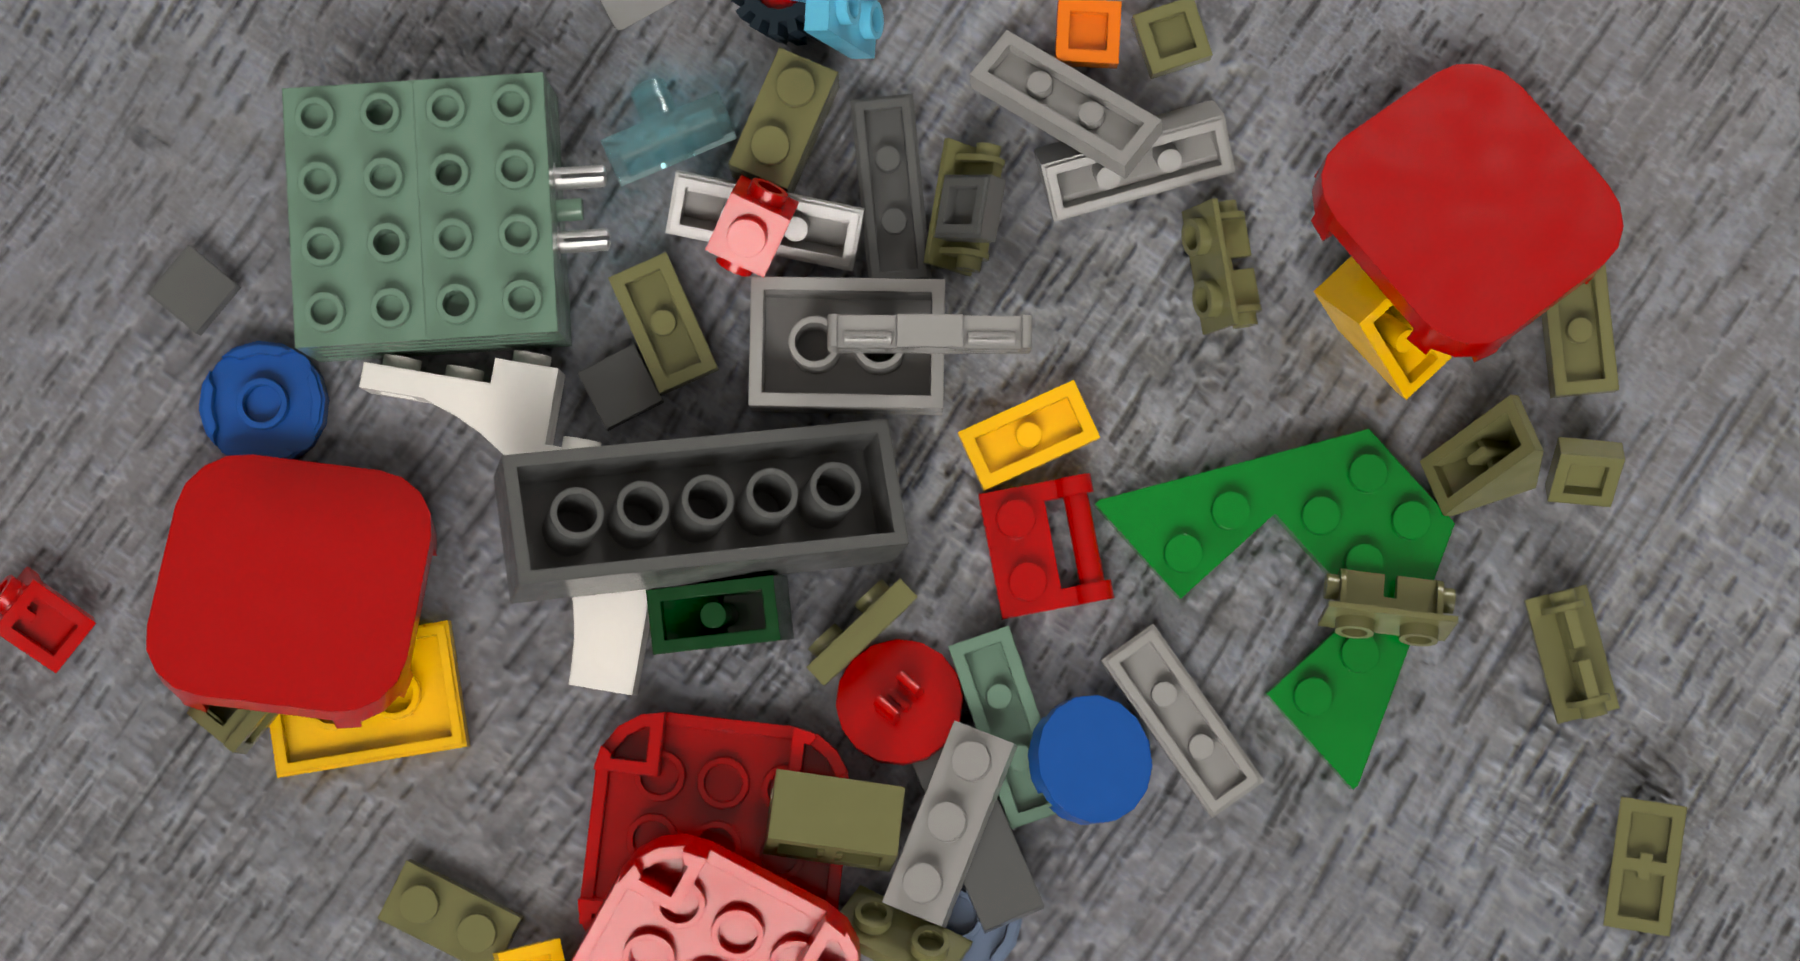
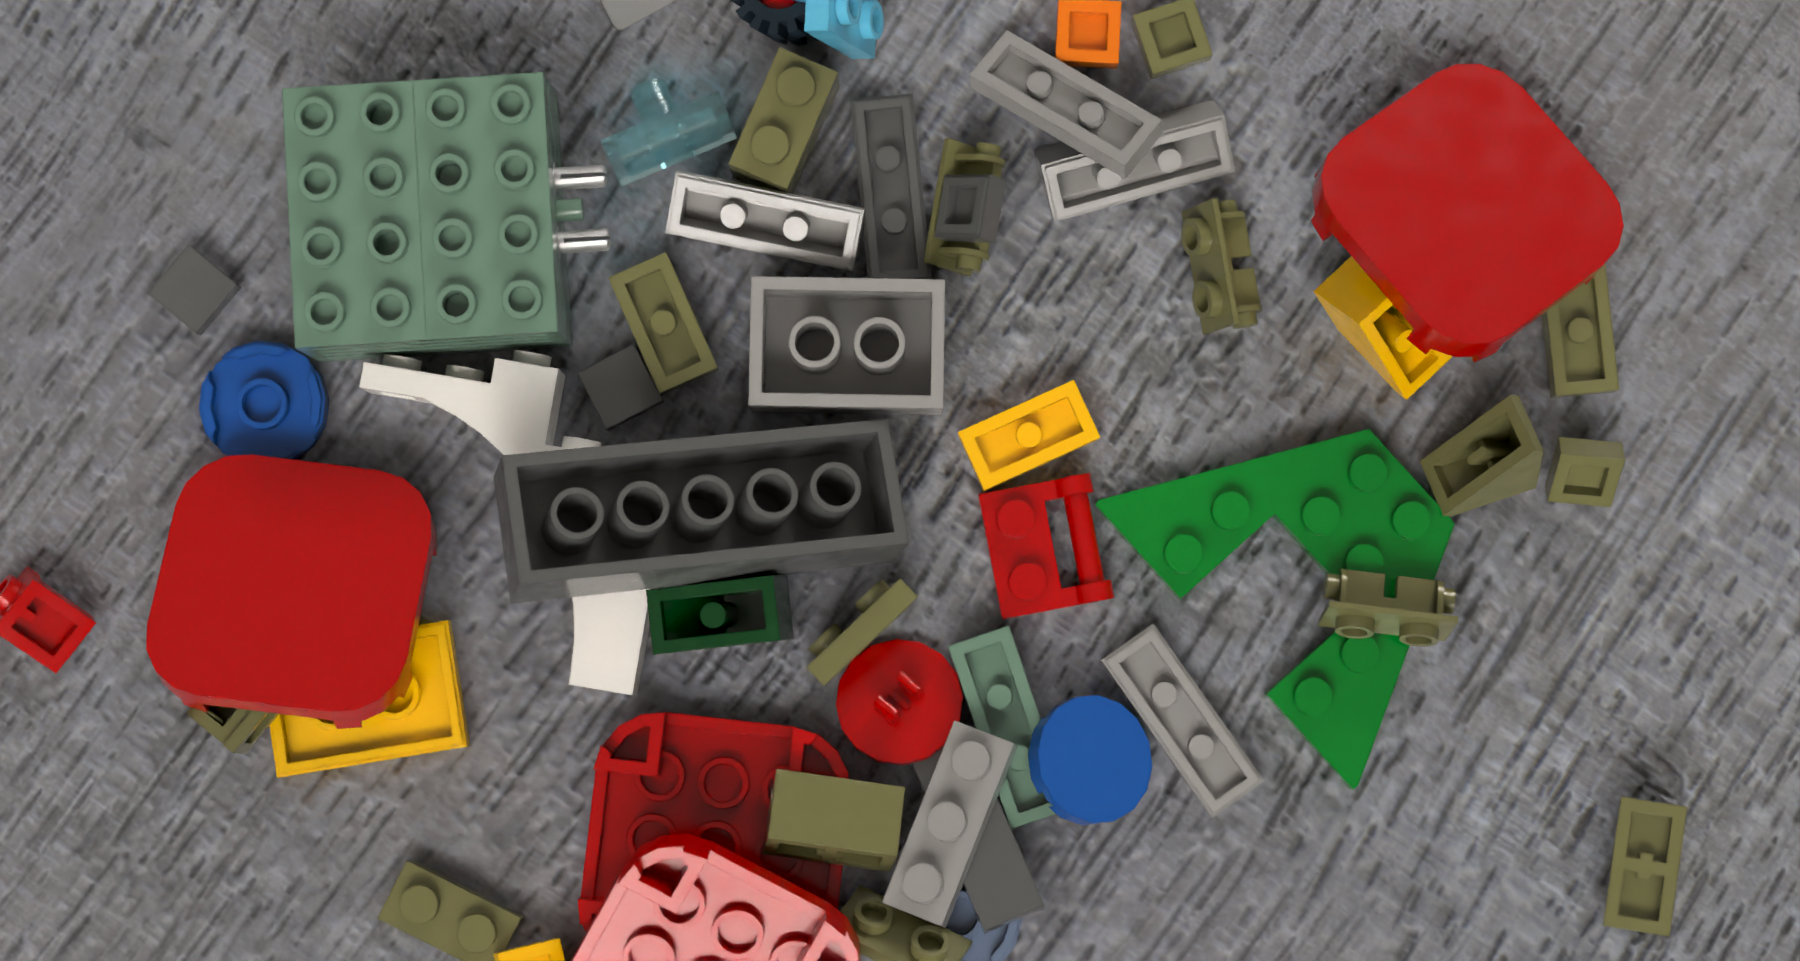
(751, 226): brick -> none
(929, 334): light grey piece -> none
(1571, 654): olive hinge -> none

